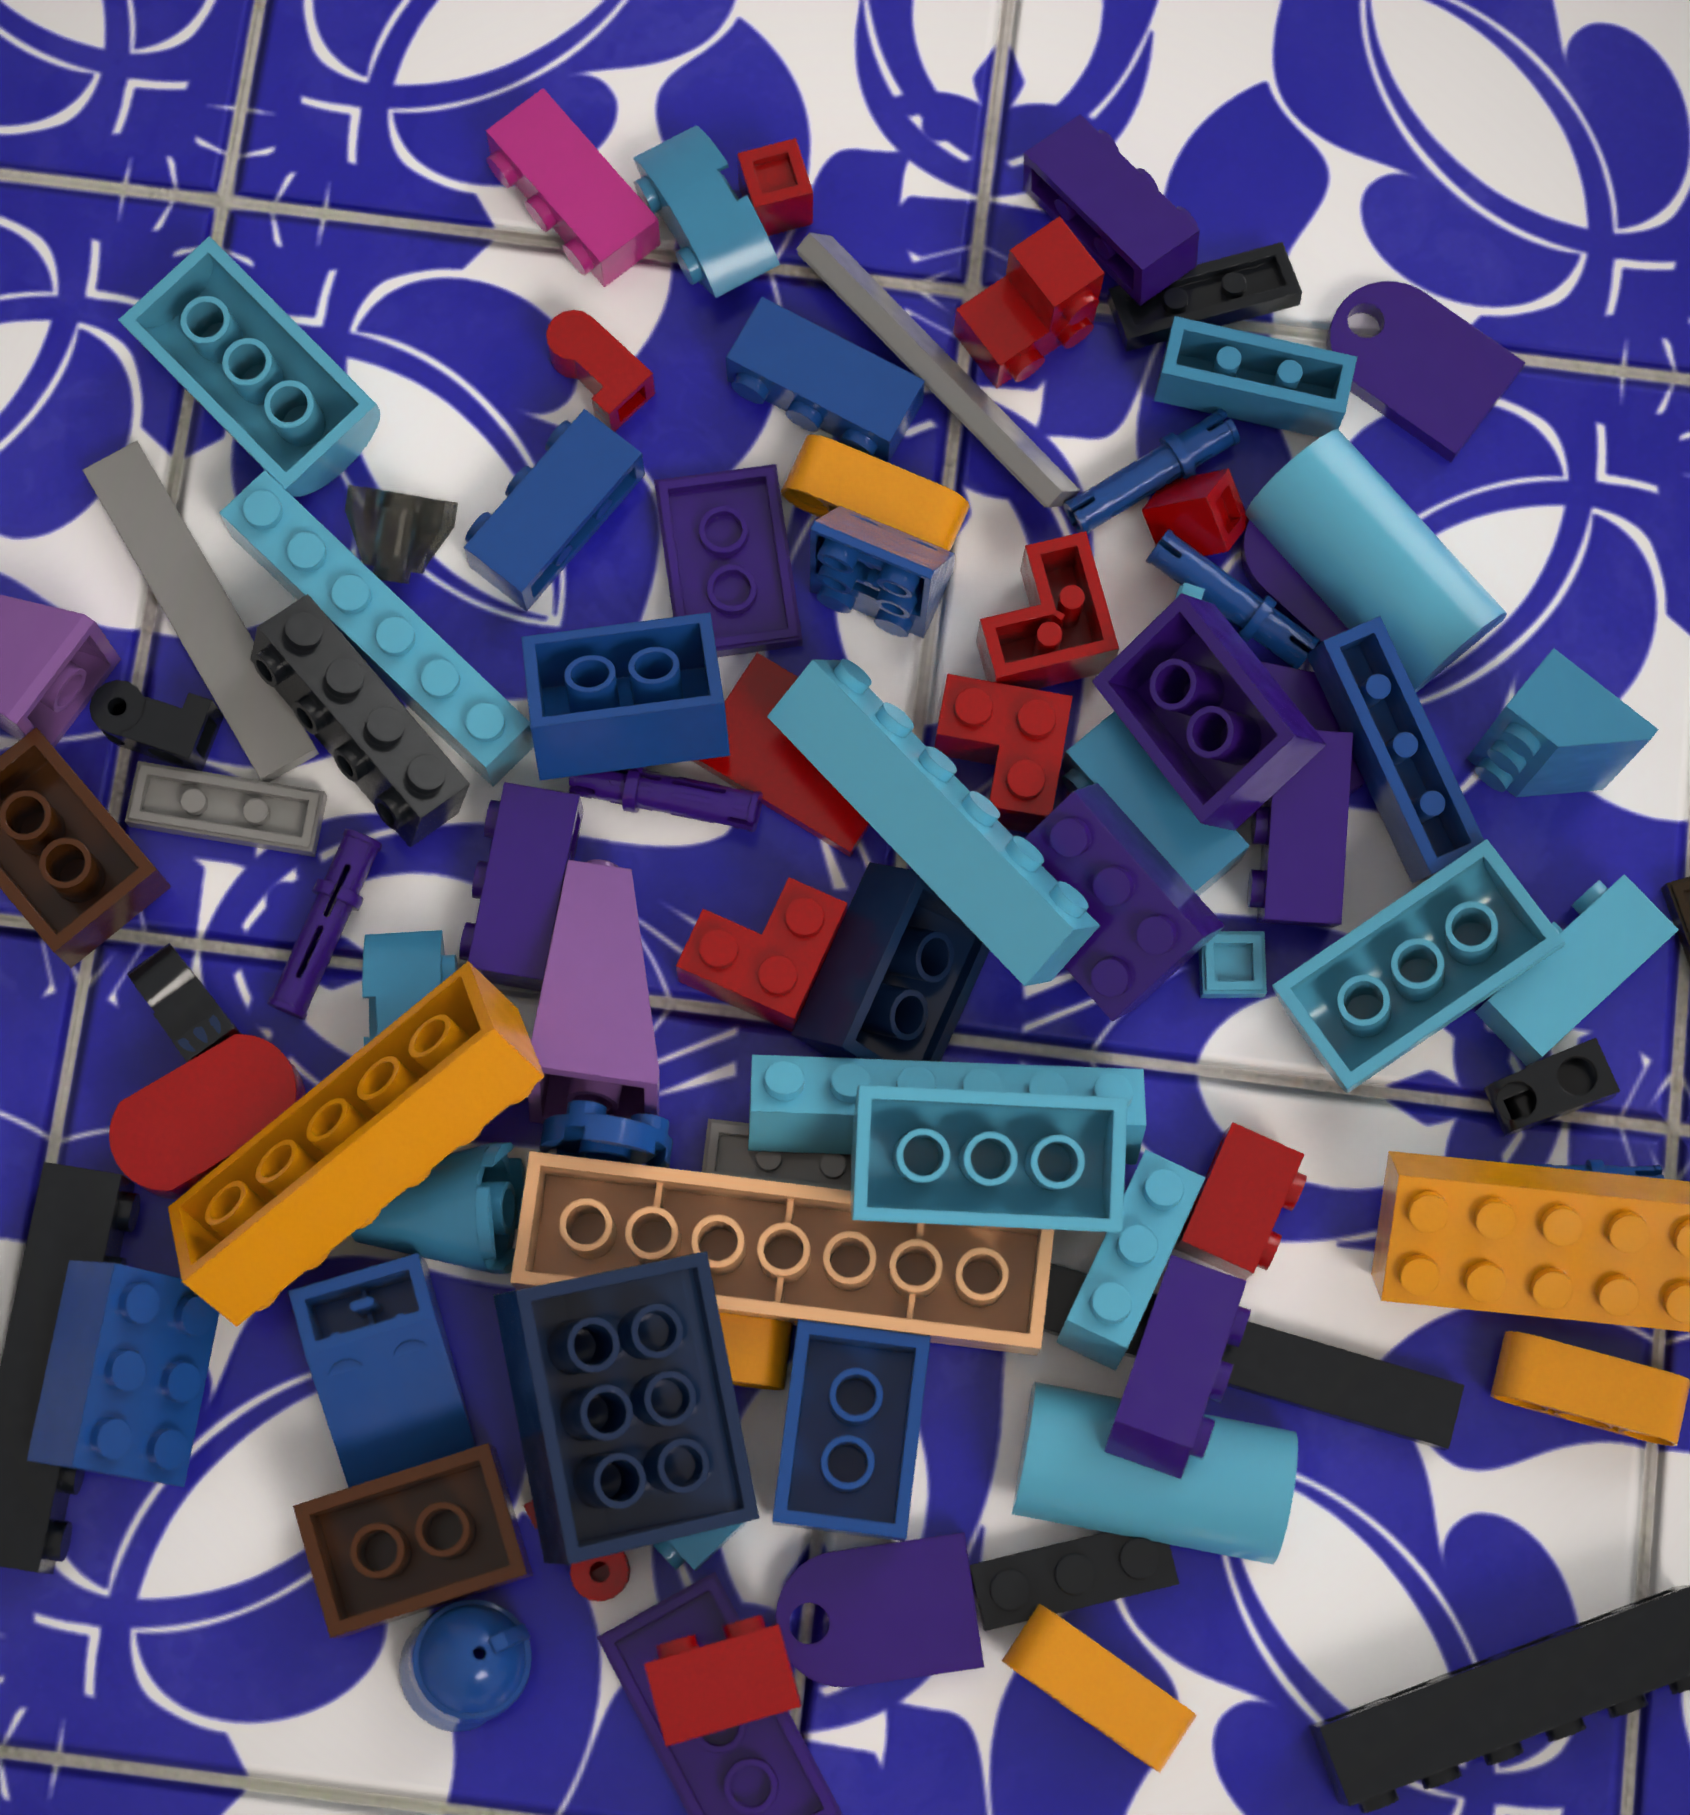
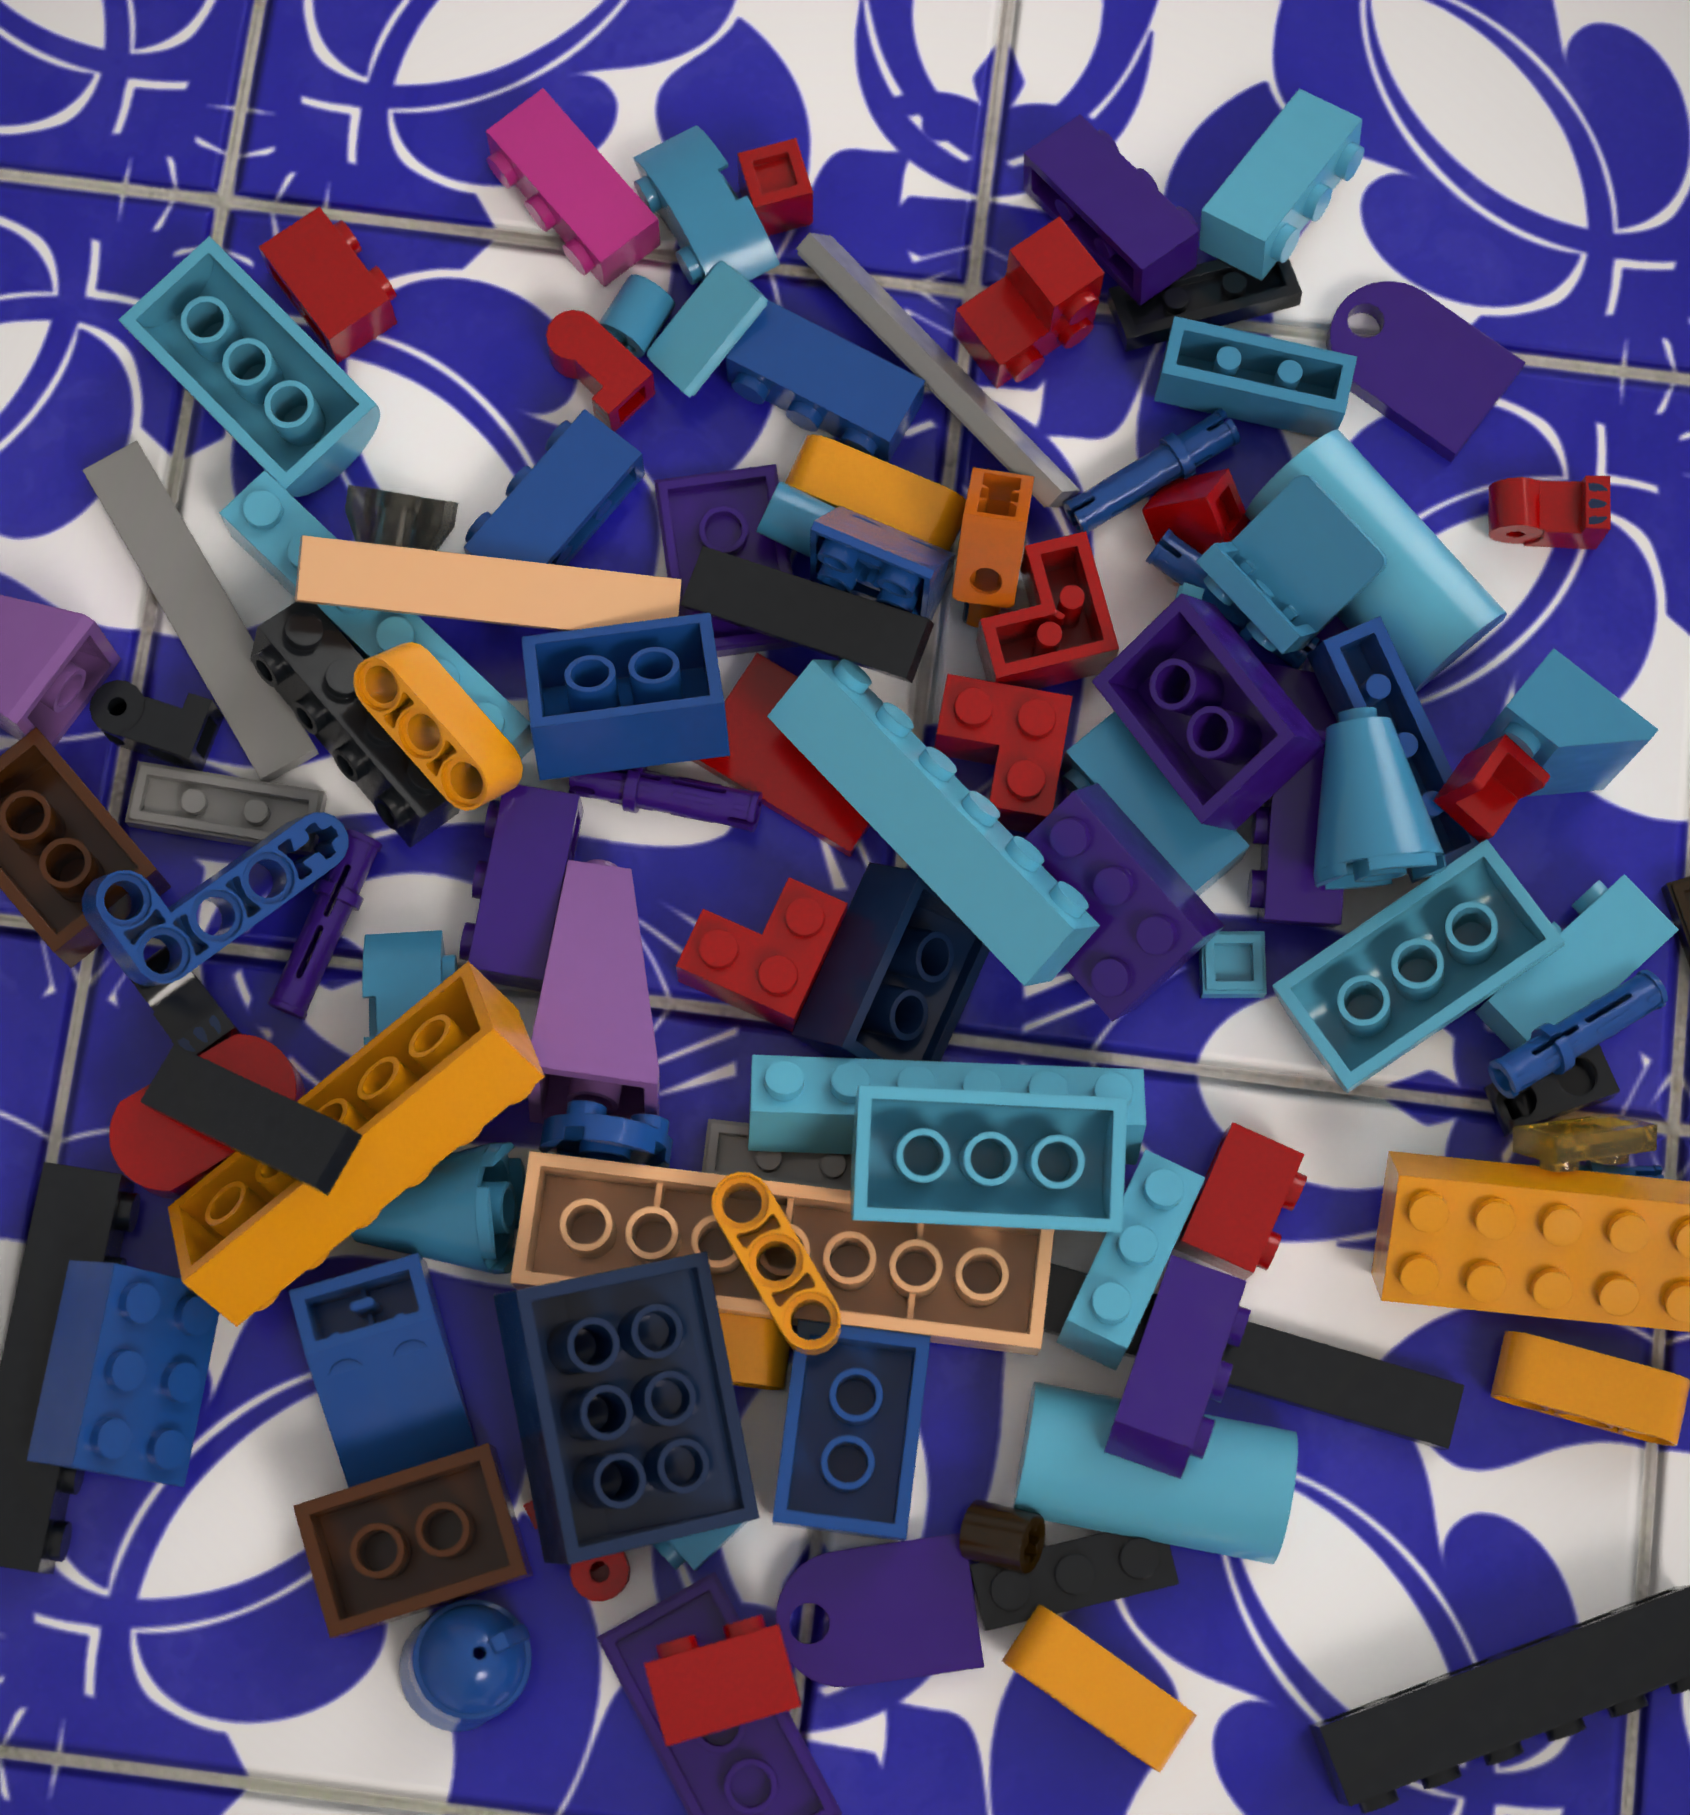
(226, 889): none -> blue beam
(251, 1119): none -> black tile
(330, 284): none -> red brick
(438, 725): none -> light orange beam
(477, 587): none -> light nougat tile
(637, 313): none -> dark azure gear
(706, 328): none -> medium azure slope
(769, 1231): none -> light orange beam
(791, 517): none -> dark azure gear
(808, 614): none -> black tile
(991, 543): none -> orange torso
(1002, 1536): none -> dark brown gear
(1281, 185): none -> medium azure brick
(1293, 566): none -> dark azure bracket
(1370, 808): none -> dark azure cone
(1489, 786): none -> red panel
(1550, 512): none -> red leg
(1556, 1046): none -> blue pin
(1595, 1138): none -> clear yellow plate

